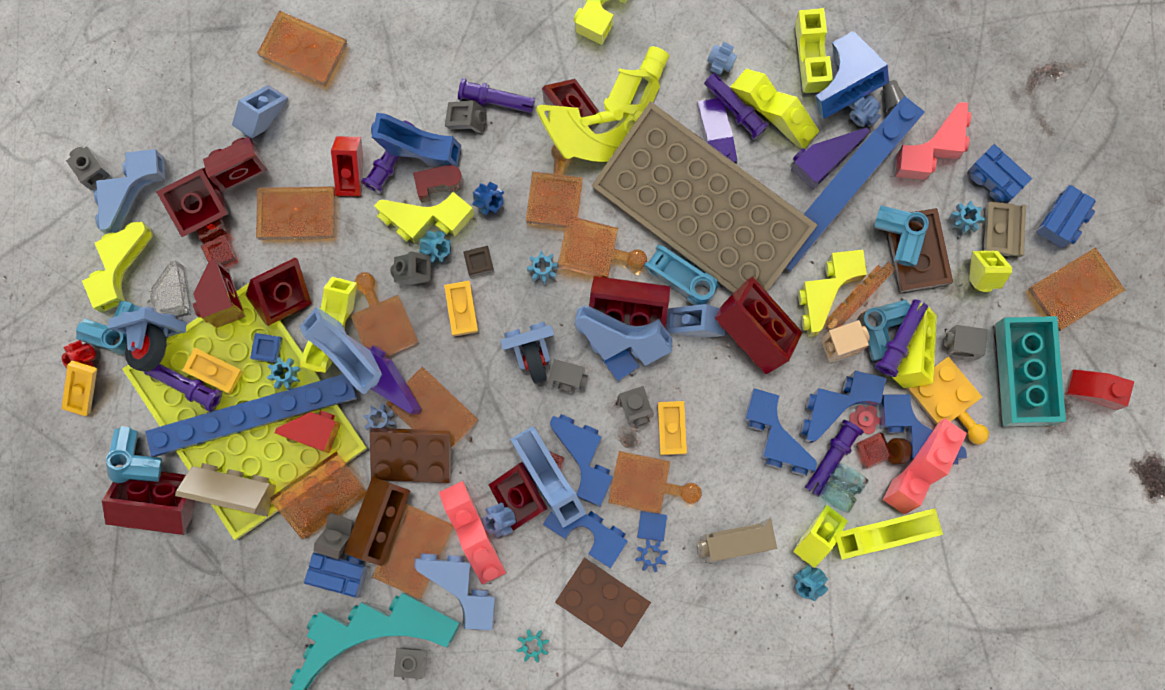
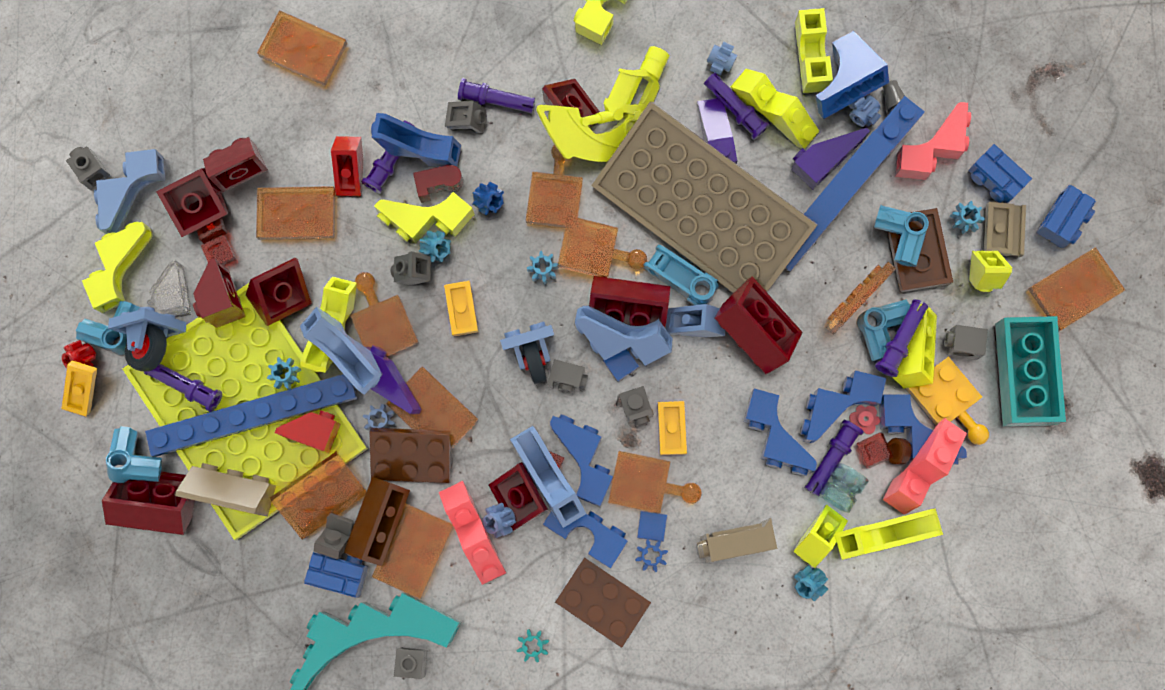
(212, 370): yellow plate -> none
(258, 111): medium blue slope -> none
(266, 348): blue tile -> none
(454, 577): medium blue arch -> none
(478, 261): dark brown tile -> none
(819, 294): neon yellow arch -> none
(845, 341): tan brick -> none
(1100, 388): red slope -> none

